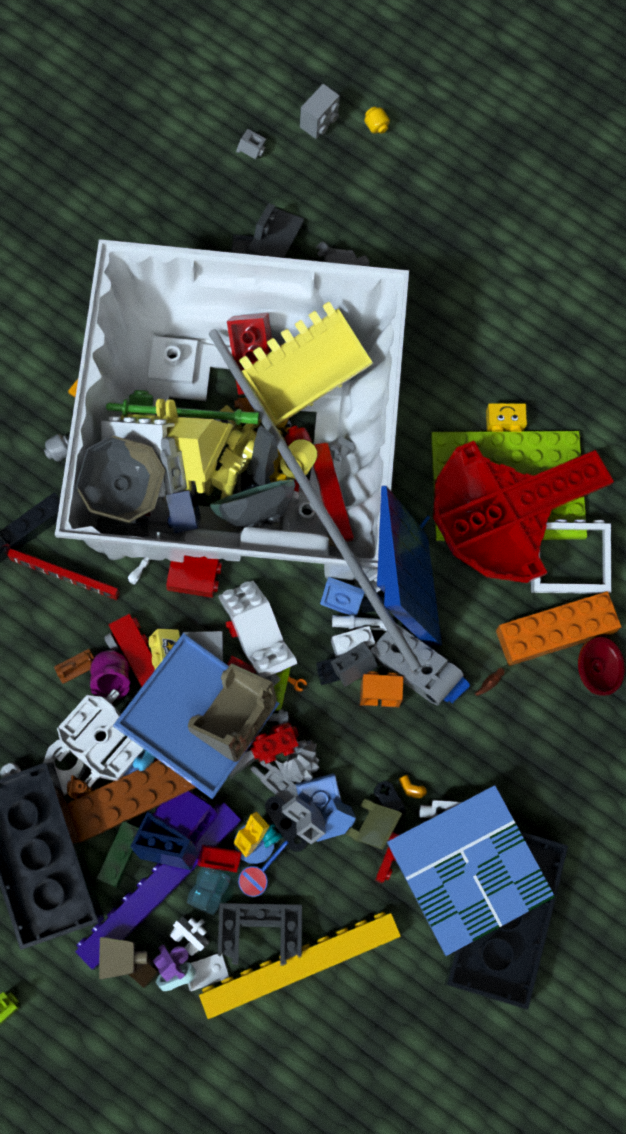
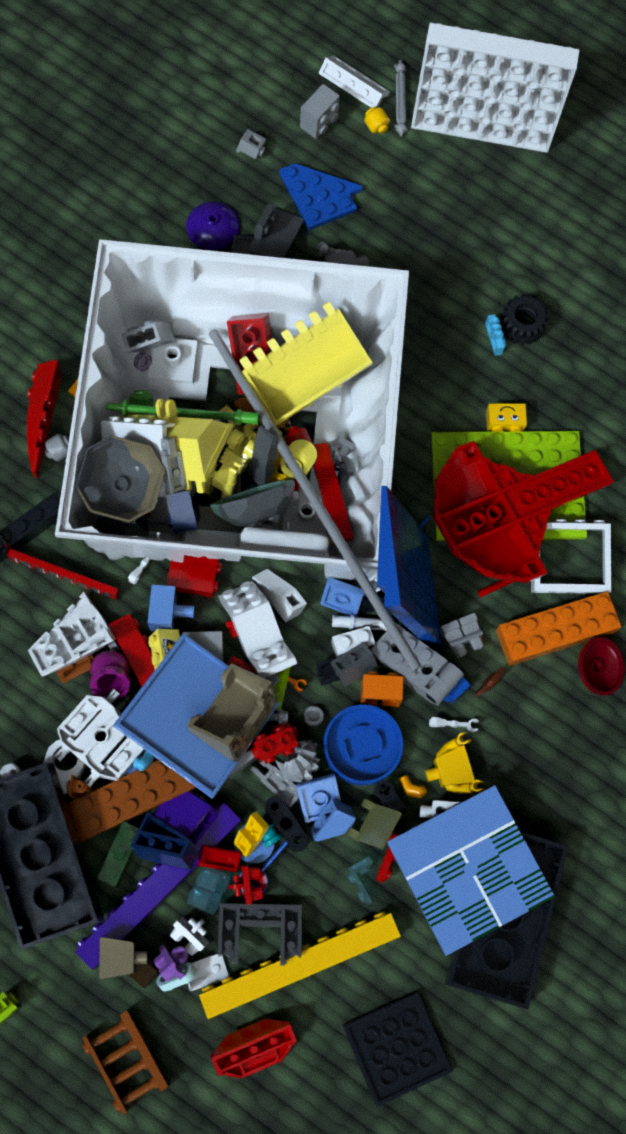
(40, 410): none -> red wedge
(72, 638): none -> white wedge
(142, 361): none -> clear purple tile
(146, 1062): none -> dark orange fence
(148, 336): none -> light grey brick
(164, 608): none -> medium blue brick
(216, 234): none -> dark purple dish
(248, 874): none -> red hips
(253, 1048): none -> red wedge
(280, 594): none -> white slope
(308, 819): light grey brick -> none
(313, 716): none -> light grey tile
(319, 195): none -> blue wing
(342, 474): none -> black arm
(353, 81): none -> white fence
(361, 867): none -> clear light blue bracket
(363, 745): none -> blue piece
(397, 1049): none -> black tile
(400, 98): none -> light grey wheel
(438, 722): none -> white piece
(454, 768): none -> yellow torso
(462, 632): none -> light grey hips
(492, 87): none -> white brick
(493, 587): none -> red bar
(495, 334): none -> medium azure hinge
(526, 306): none -> black tyre

